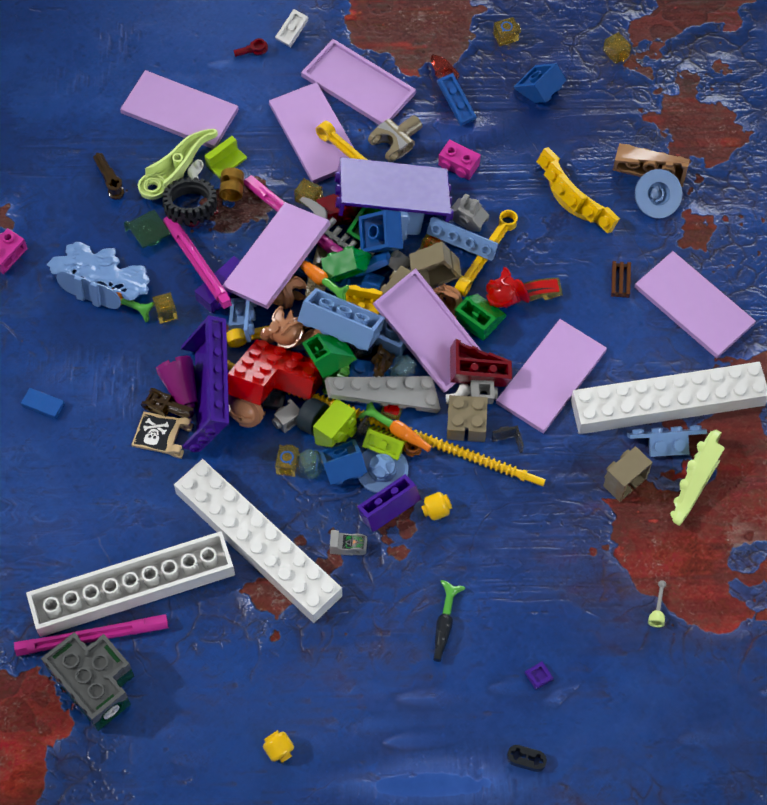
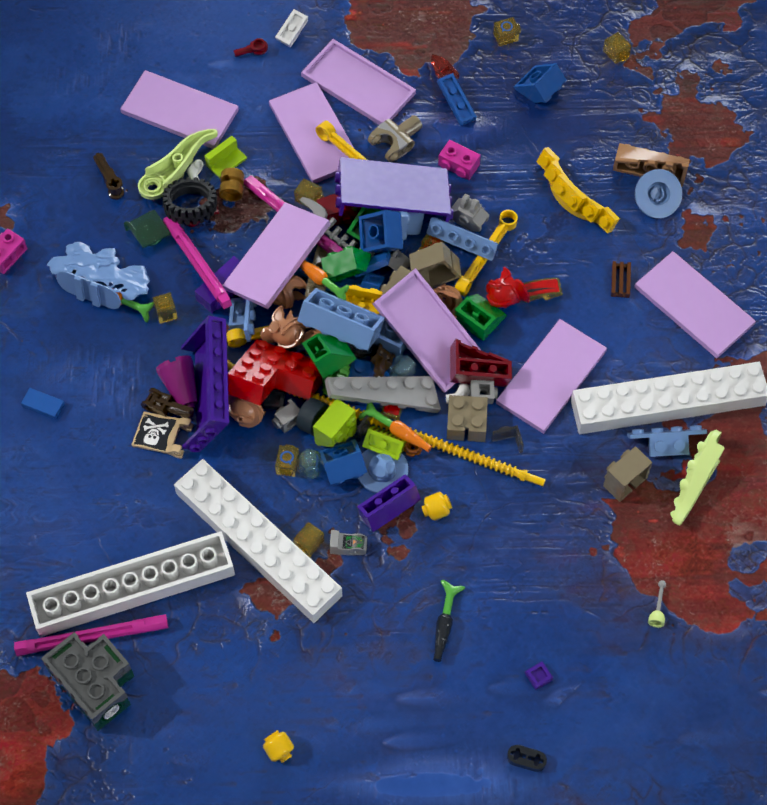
(309, 539): none -> clear yellow brick

